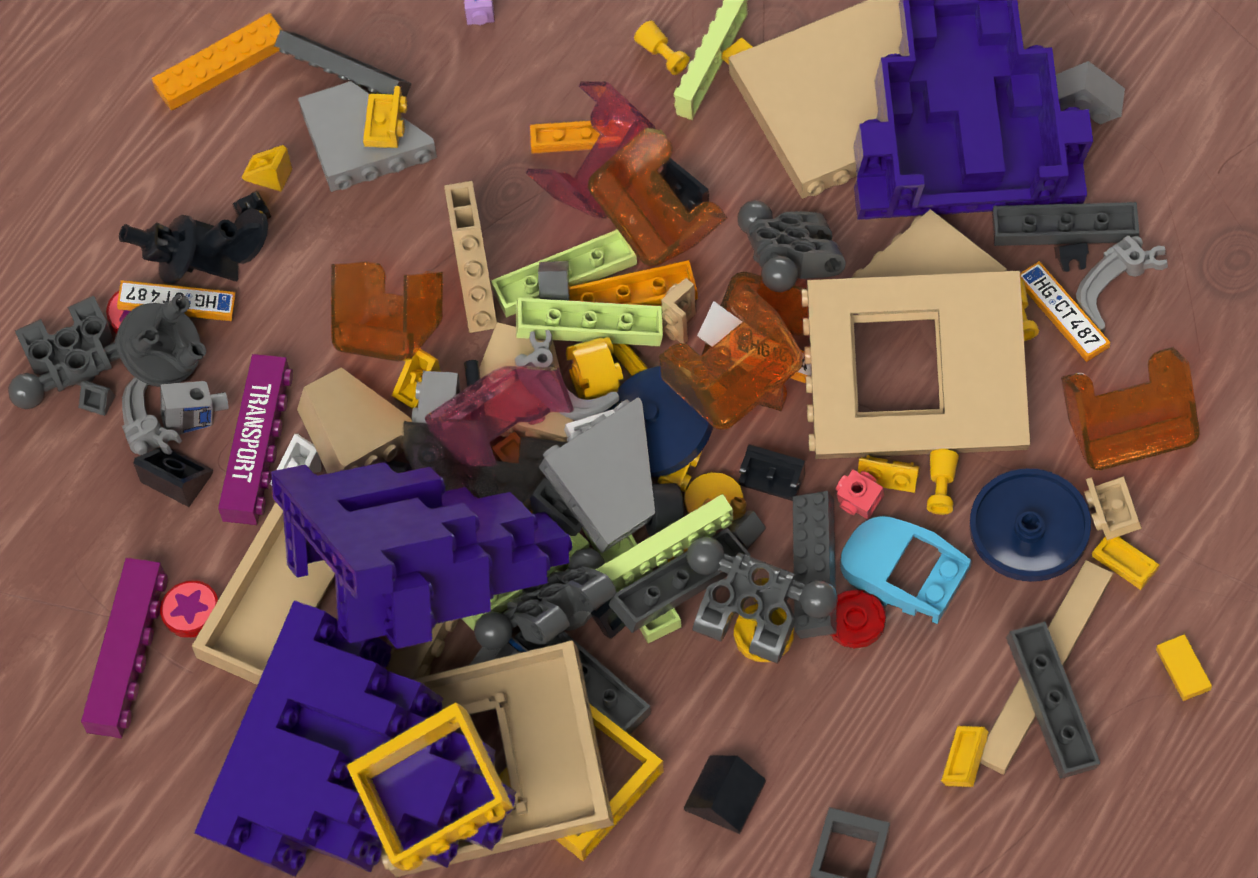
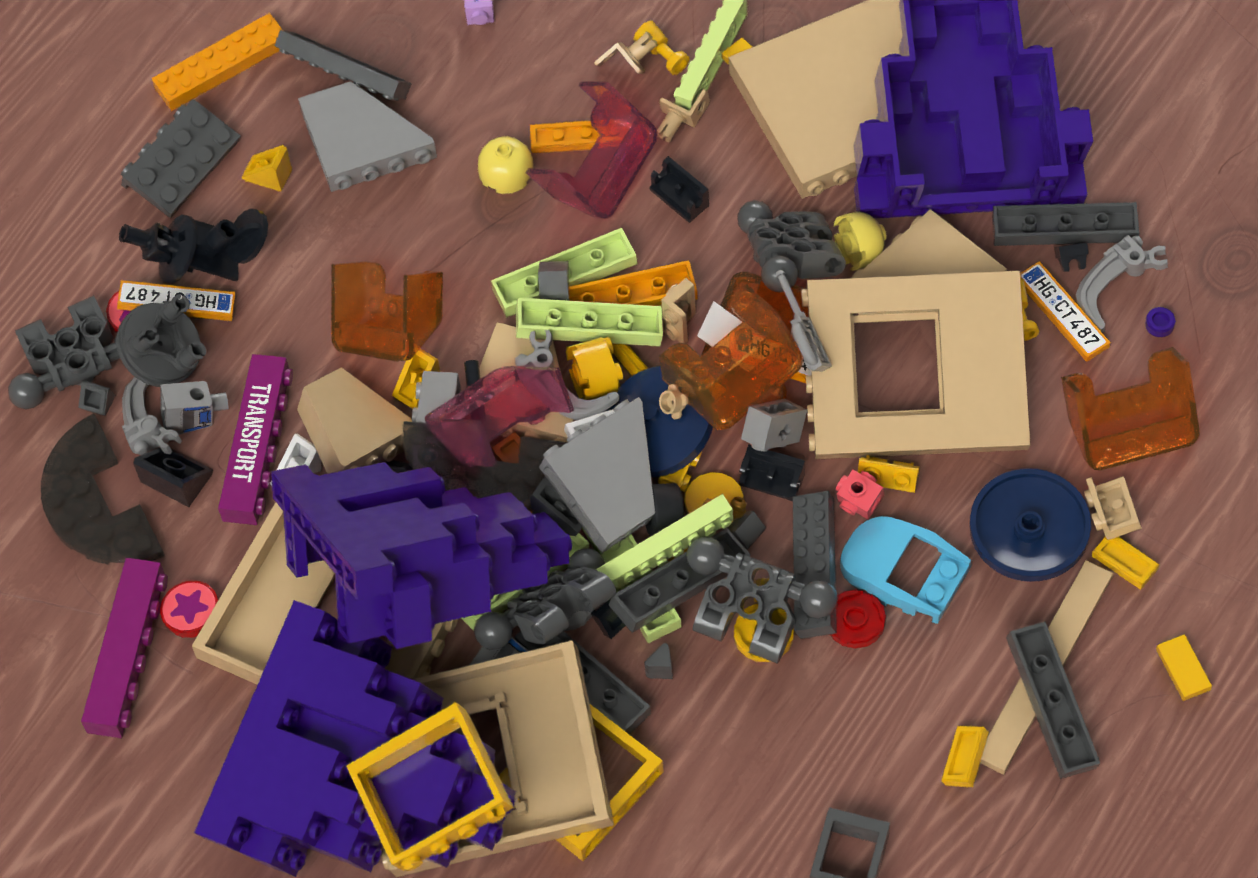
(78, 508): none -> clear smoke plate
(180, 157): none -> dark grey bracket
(251, 201): black tile -> none
(384, 120): yellow bracket -> none
(470, 256): tan slope -> none
(504, 164): none -> light yellow cylinder
(632, 54): none -> tan bracket
(645, 205): clear orange windscreen -> none
(659, 664): none -> dark grey slope
(673, 401): none -> tan plate
(678, 115): none -> tan bracket
(725, 792): black slope -> none
(773, 424): none -> light grey brick
(804, 332): none -> light grey piece
(859, 238): none -> light yellow cylinder
(942, 472): yellow piece -> none
(1090, 89): light grey brick -> none
(1160, 322): none -> dark purple tile

